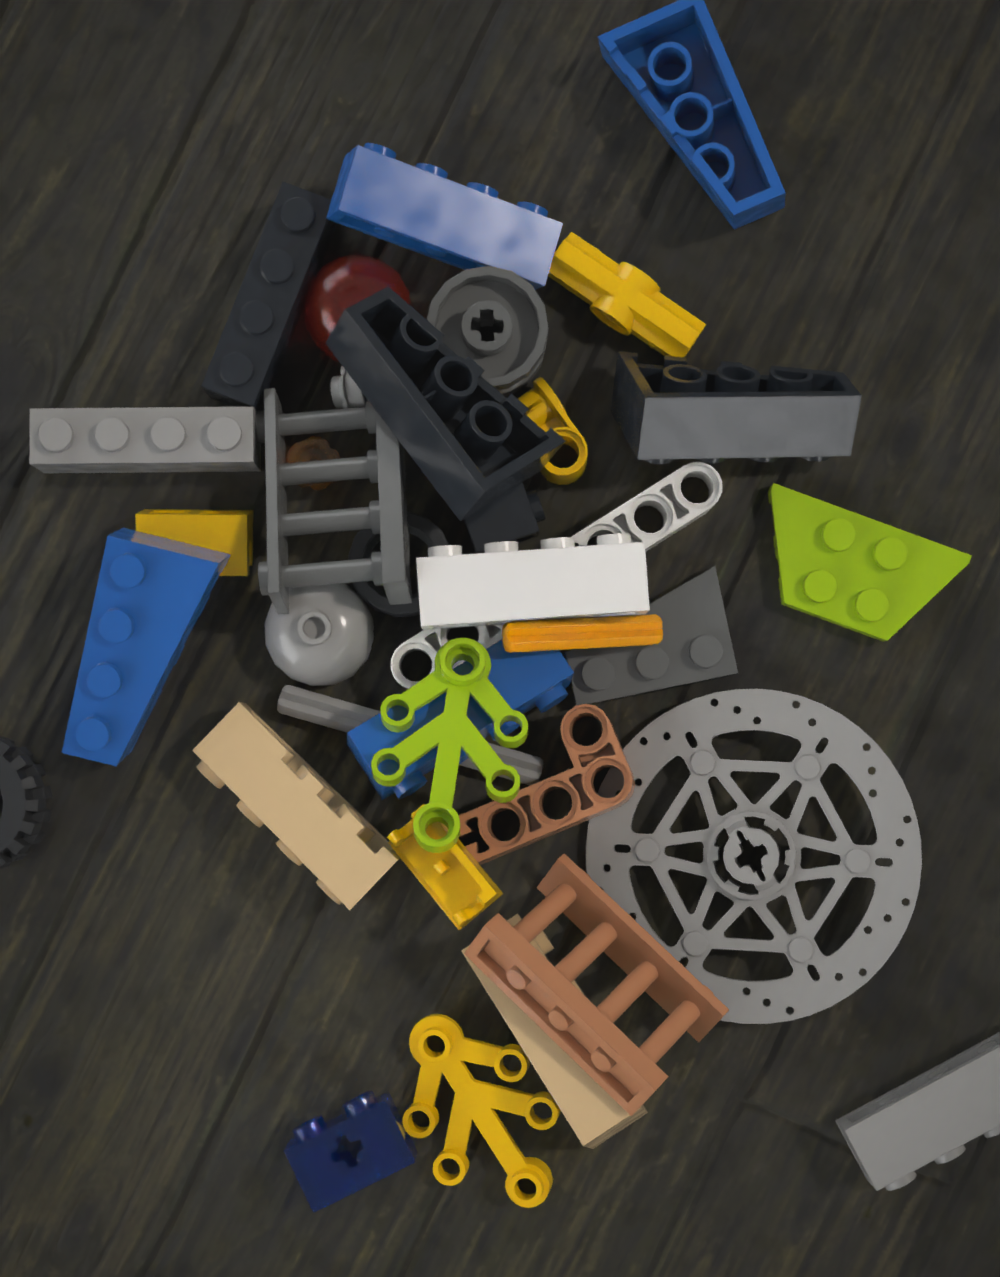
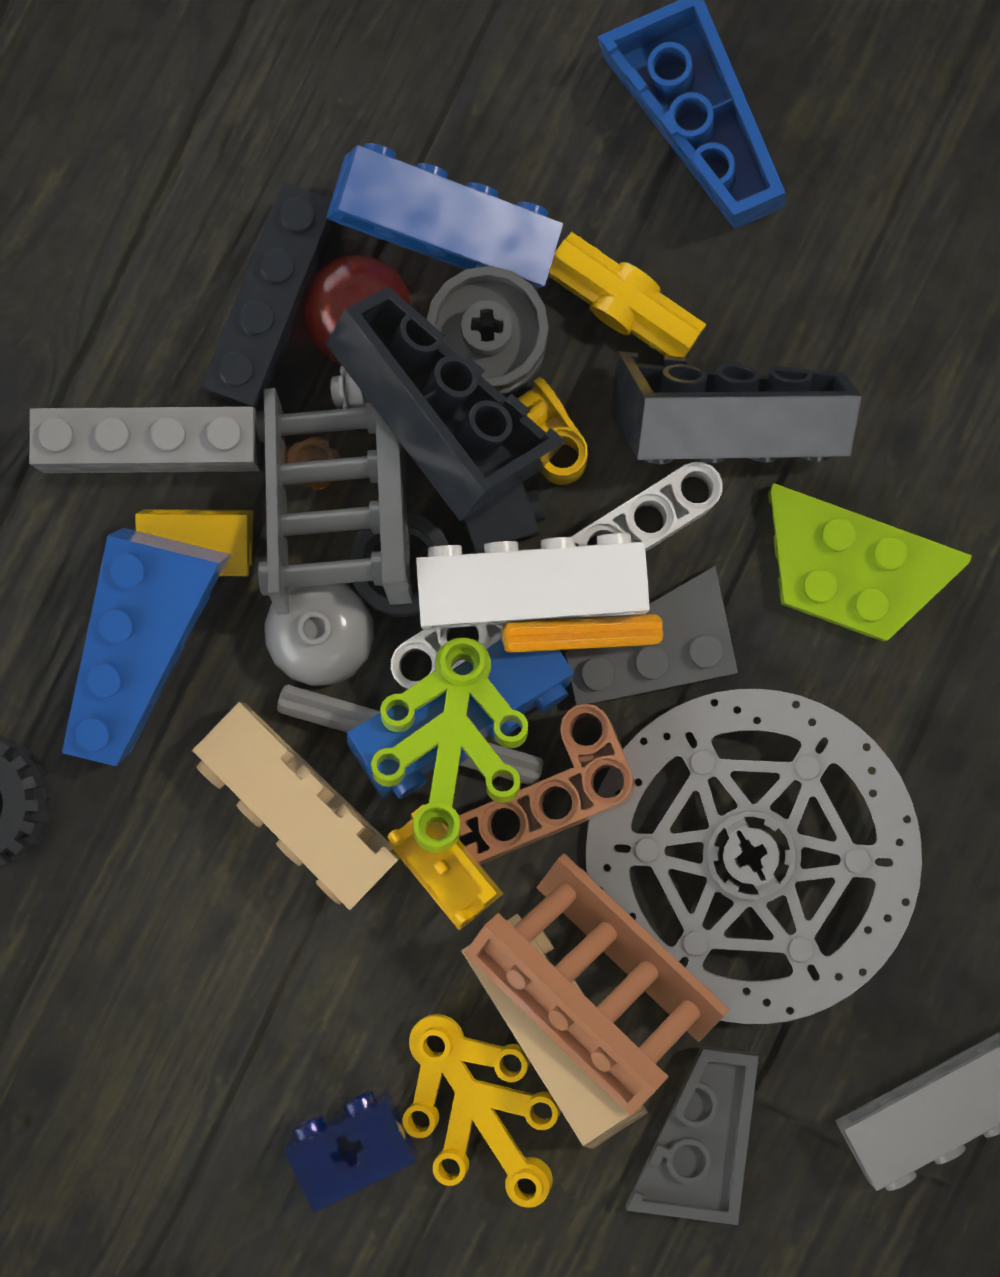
(703, 1143): none -> dark grey wing

